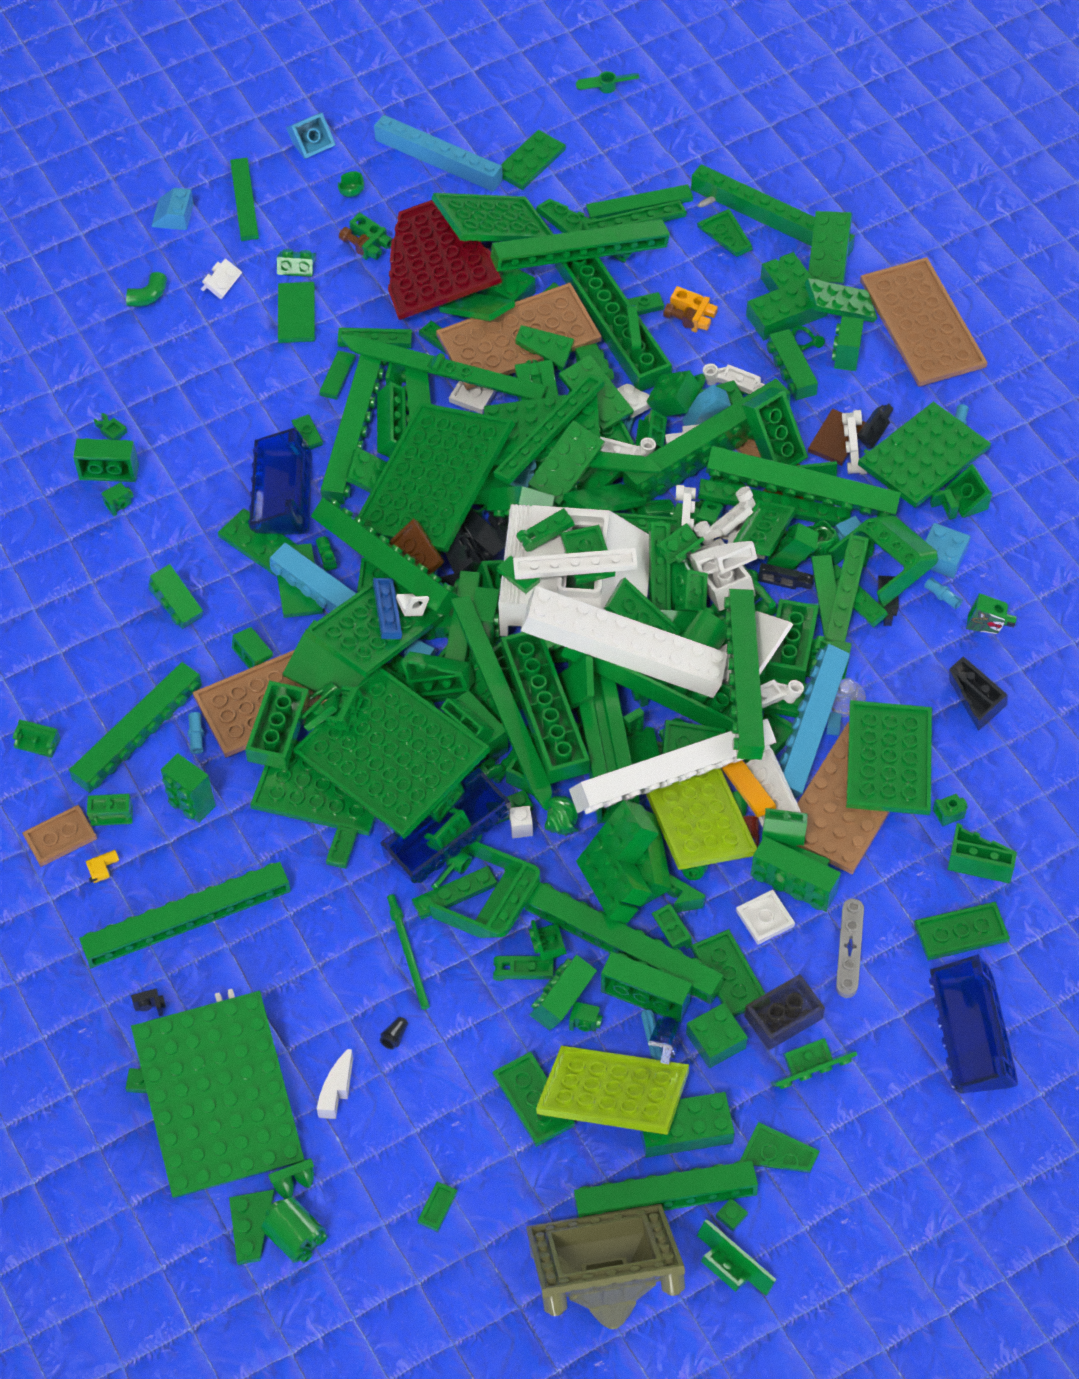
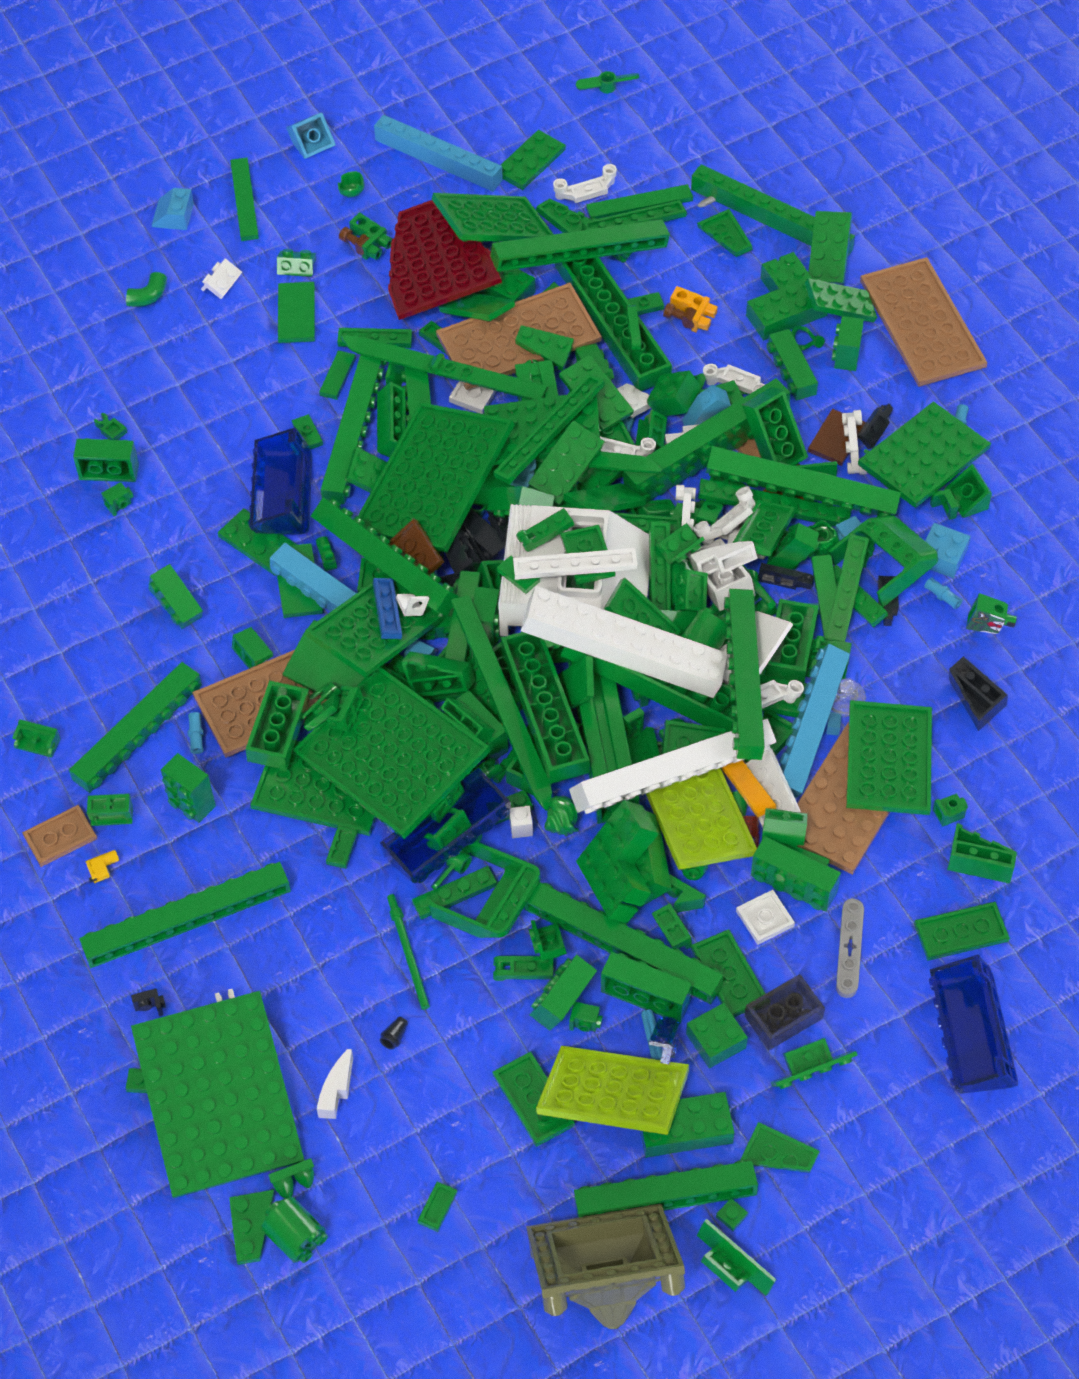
(587, 189): none -> white plate

